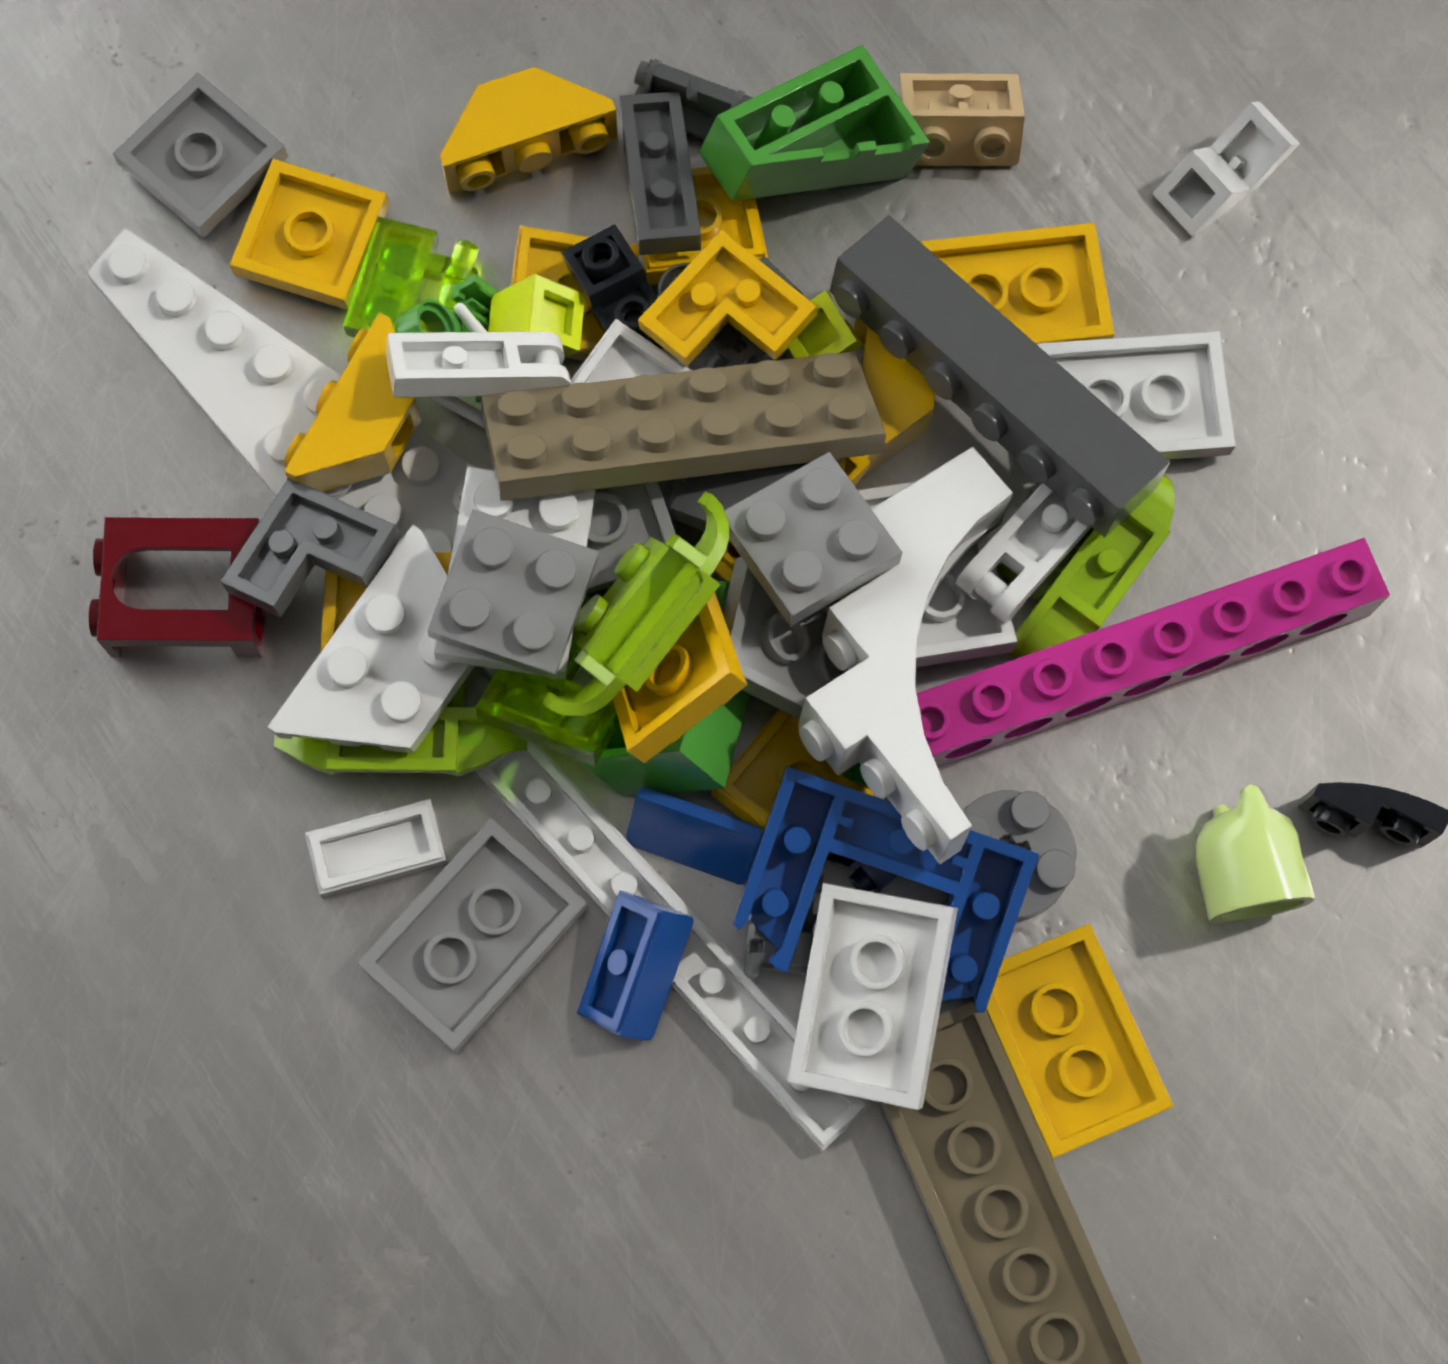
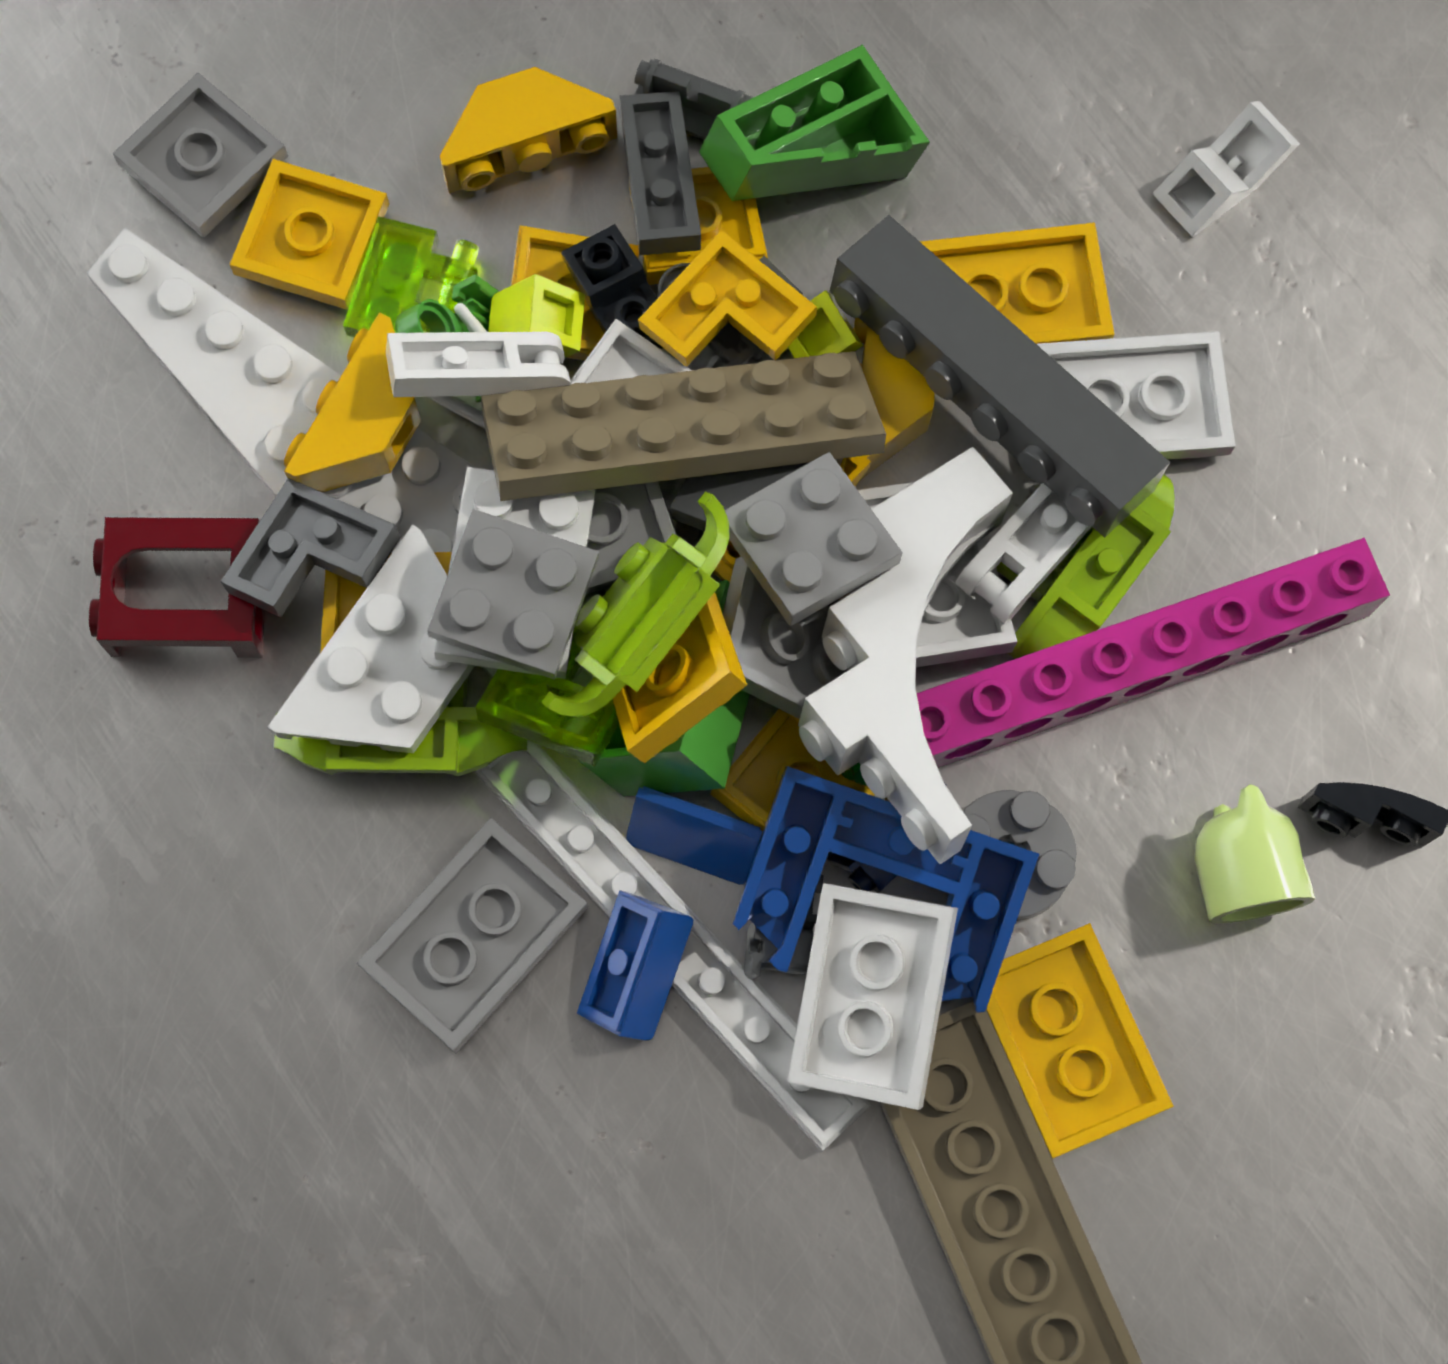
(376, 848): white tile -> none
(966, 117): tan bracket -> none

